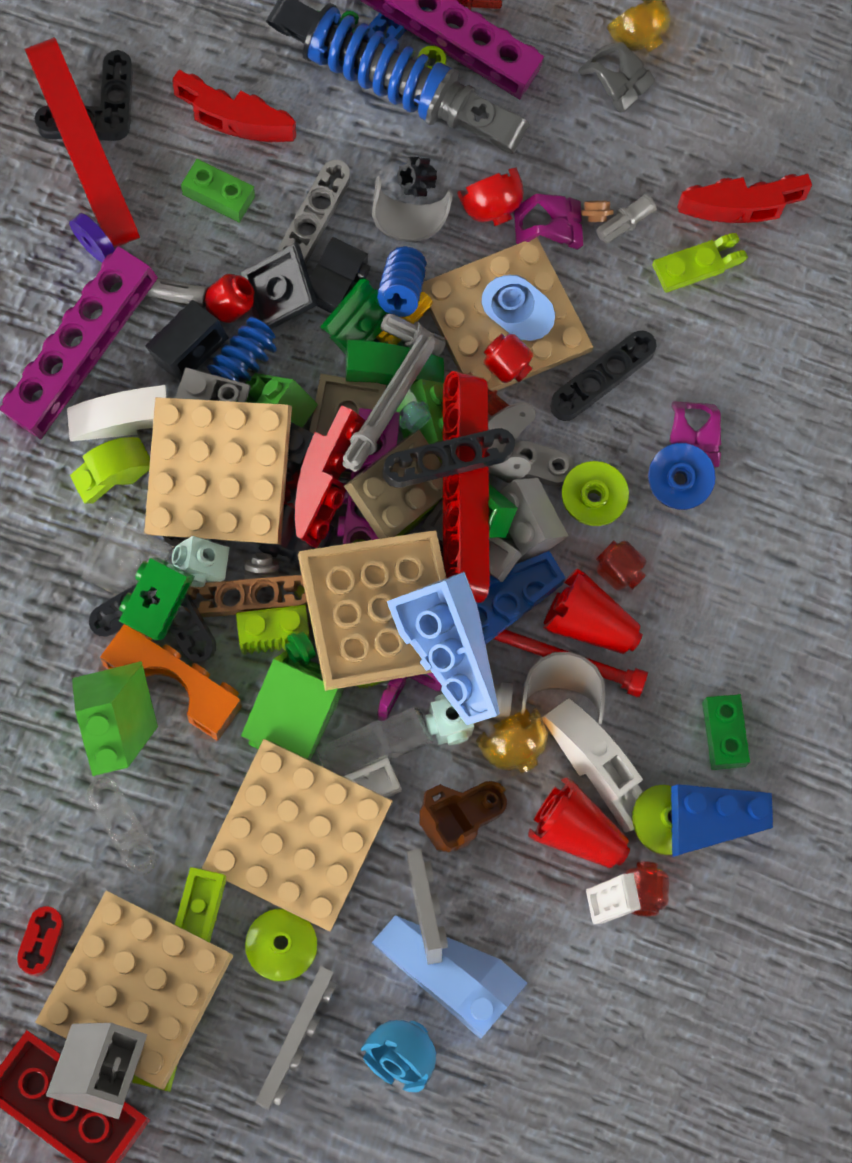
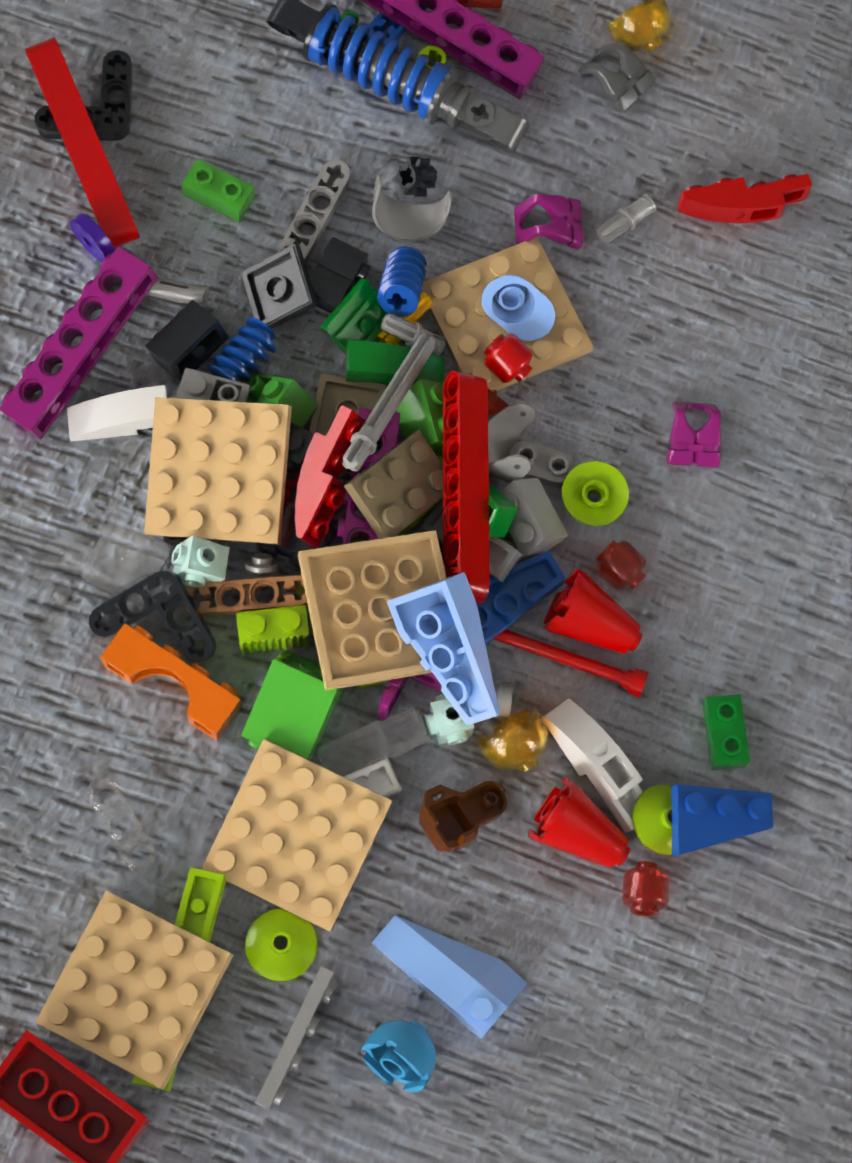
(32, 938): red beam -> none
(97, 1067): light grey slope -> none
(110, 464): lime brick -> none
(114, 716): bright green slope -> none
(171, 589): green brick -> none
(229, 298): red head -> none
(243, 117): red slope -> none
(300, 648): green plate -> none
(414, 416): clear light blue plate -> none
(427, 906): light grey plate -> none
(447, 453): black beam -> none
(493, 197): red cylinder -> none
(567, 672): light grey piece -> none
(597, 210): medium nougat plate -> none
(606, 378): black beam -> none
(613, 898): white plate -> none
(691, 463): blue dish -> none
(697, 263): lime hinge -> none

